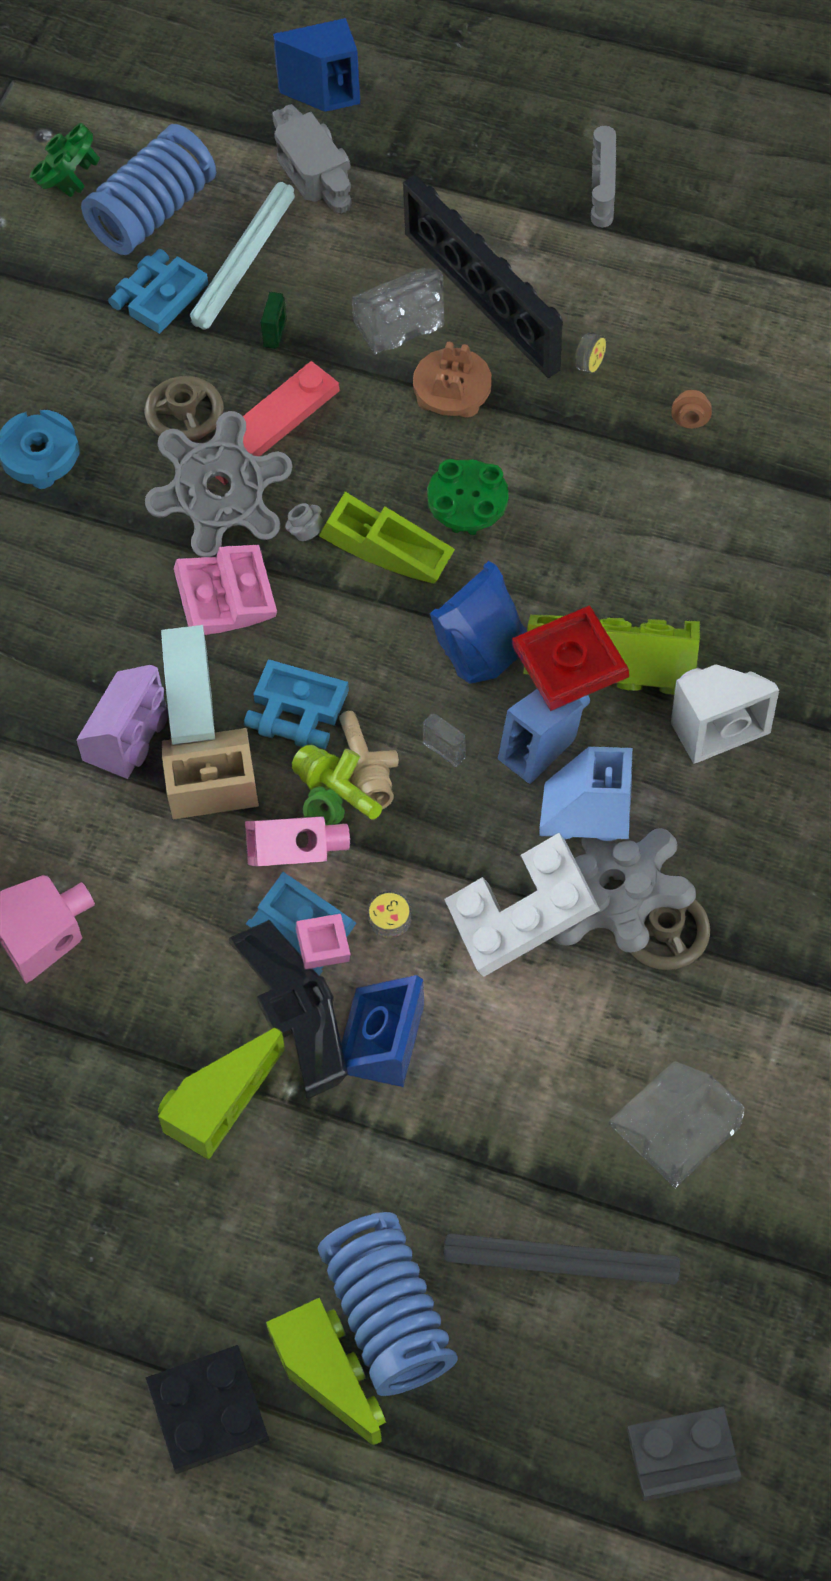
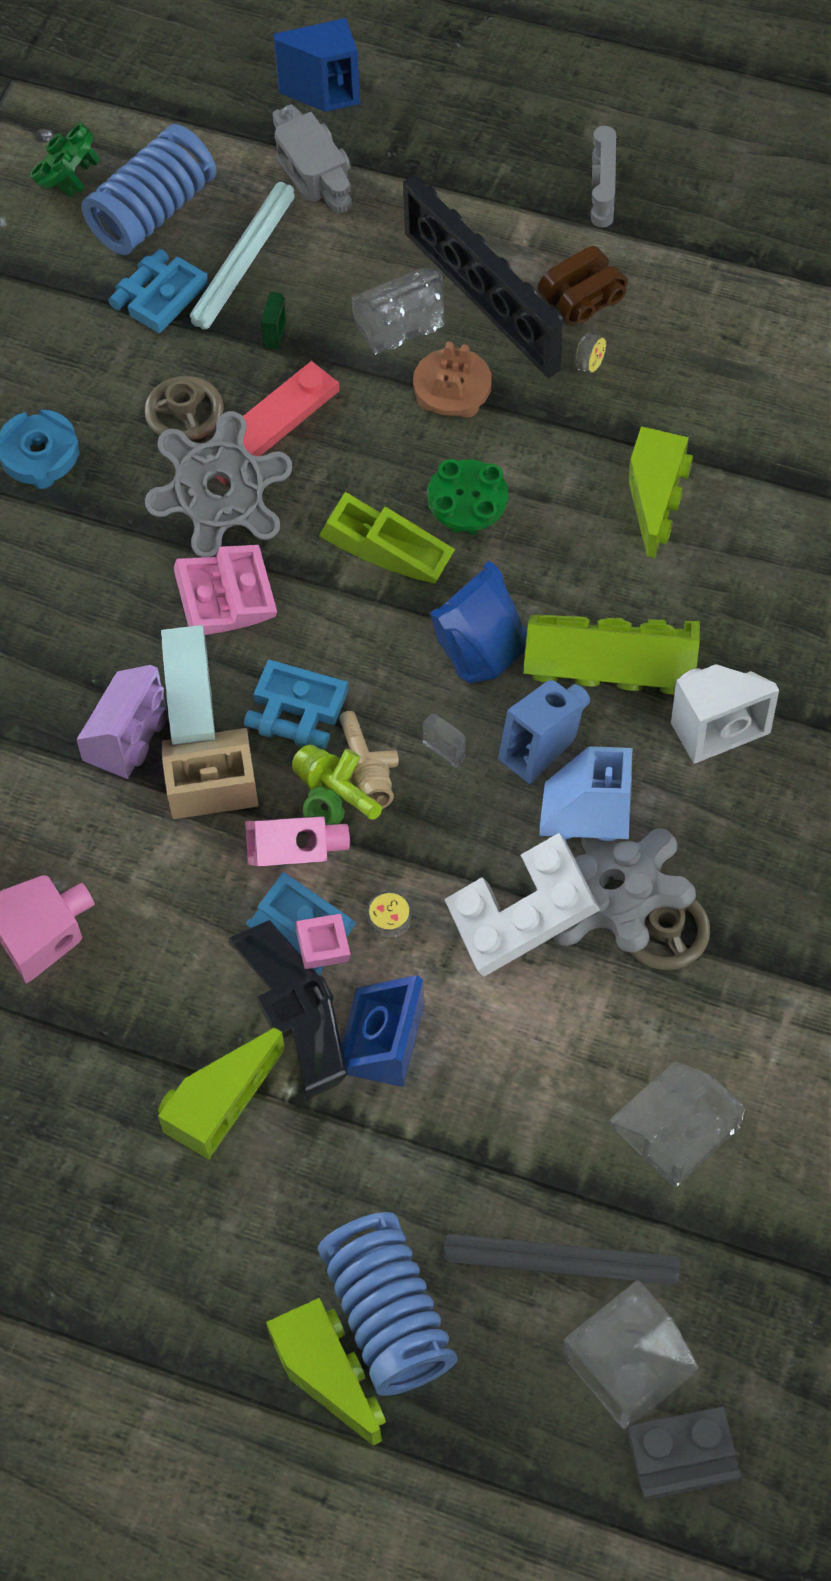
(207, 1409): black plate -> none
(305, 521): light grey plate -> none
(570, 657): red plate -> none
(583, 285): none -> reddish brown brick
(630, 1354): none -> clear slope
(653, 479): none -> lime slope
(691, 401): nougat plate -> none

